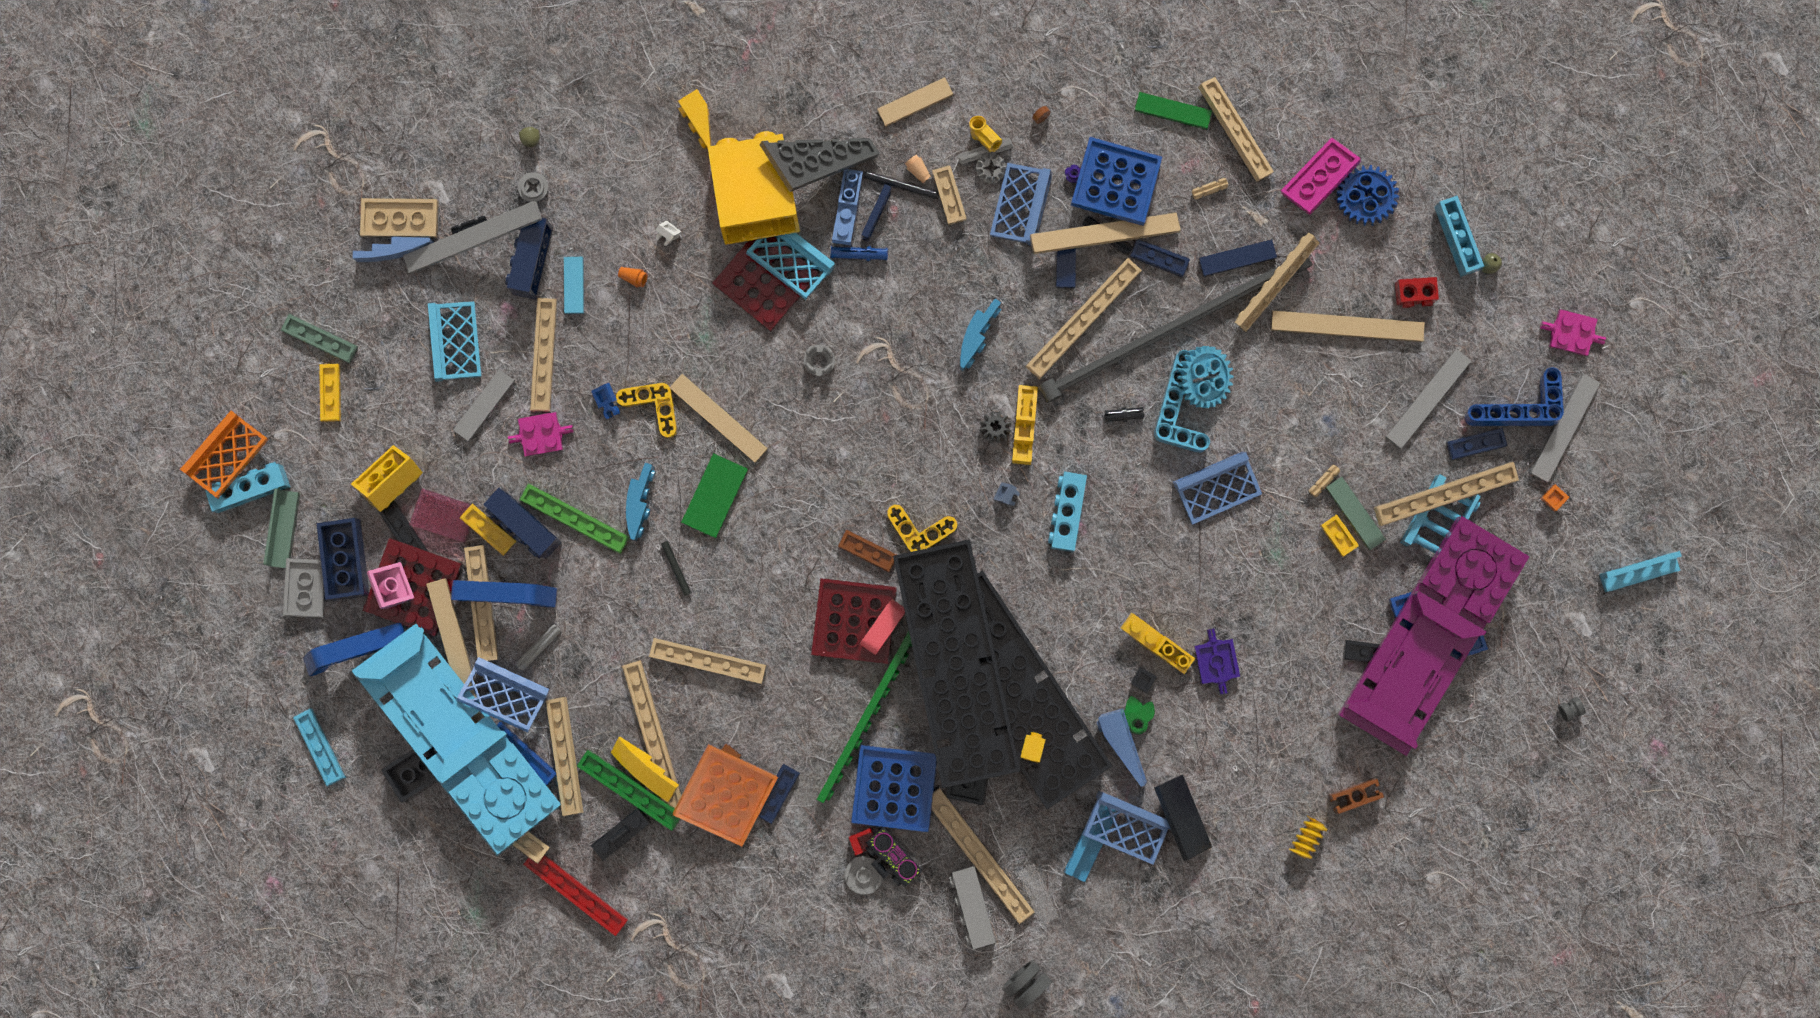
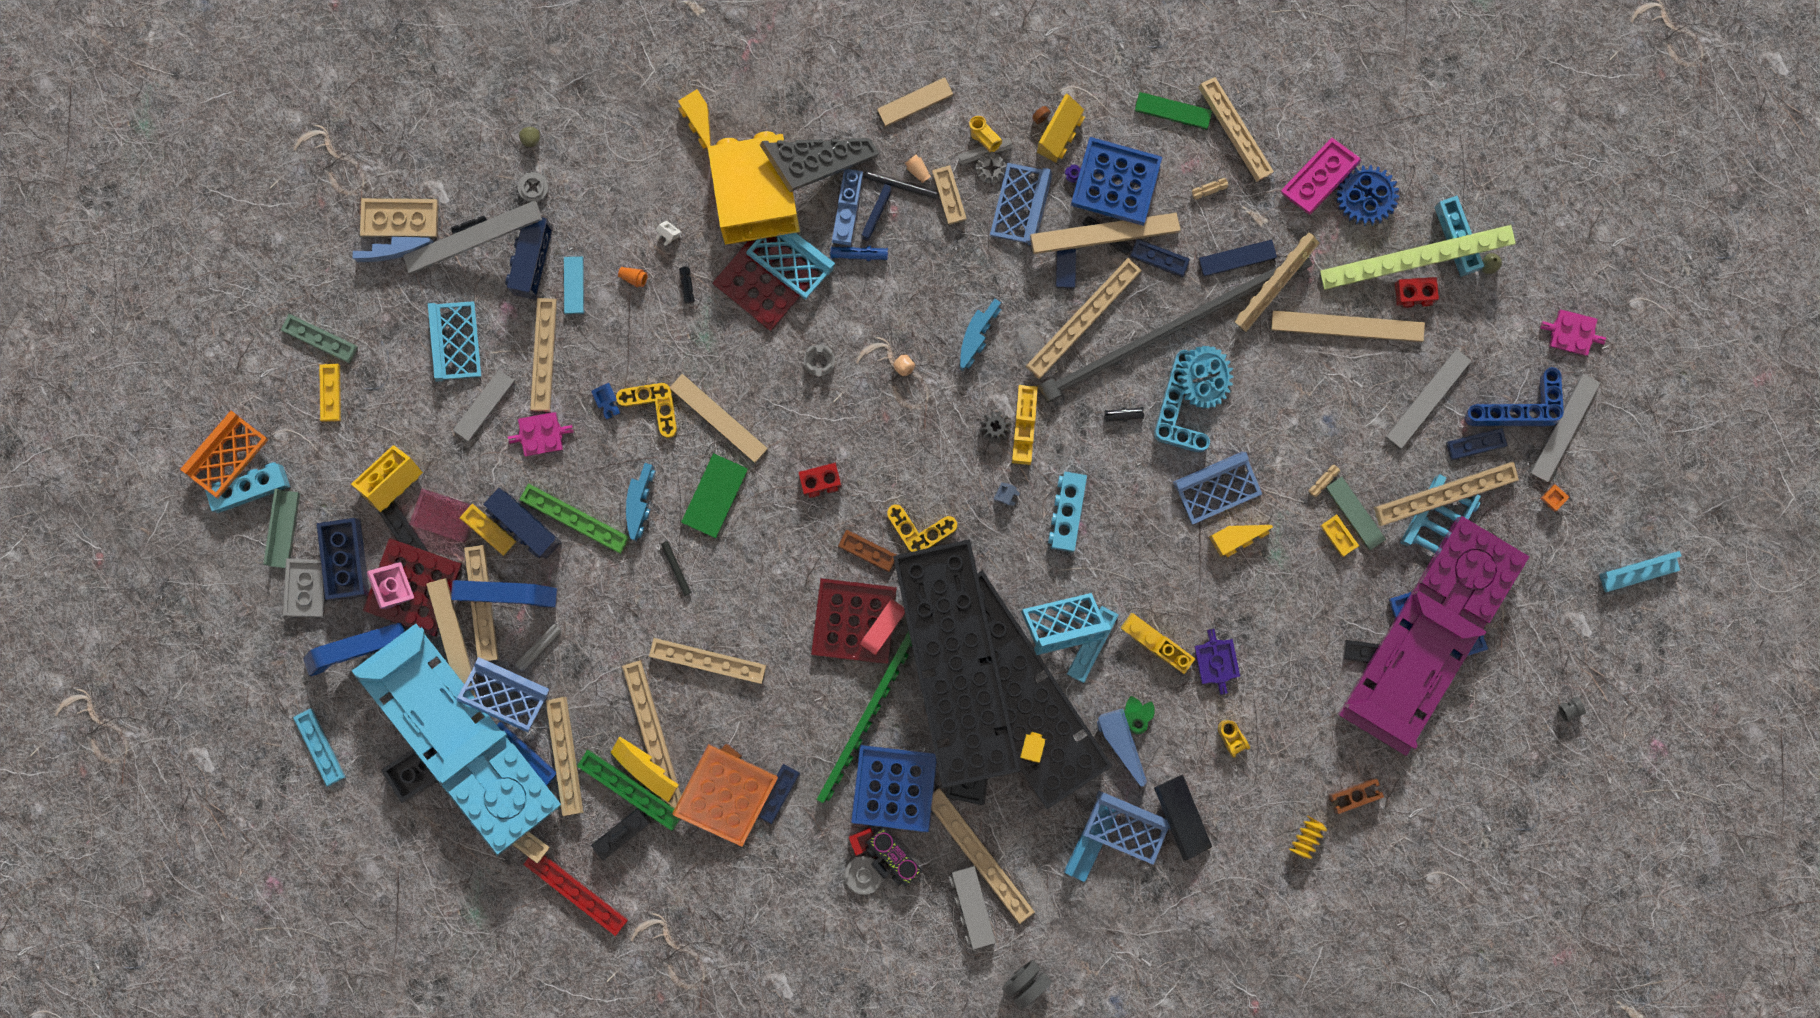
(686, 284): none -> black axle
(819, 475): none -> red brick
(904, 365): none -> light nougat piece
(1061, 129): none -> yellow slope
(1067, 638): none -> medium azure fence
(1089, 651): none -> medium azure tile
(1143, 680): black plate -> none
(1233, 739): none -> yellow piece
(1234, 536): none -> yellow slope
(1418, 257): none -> yellowish green plate

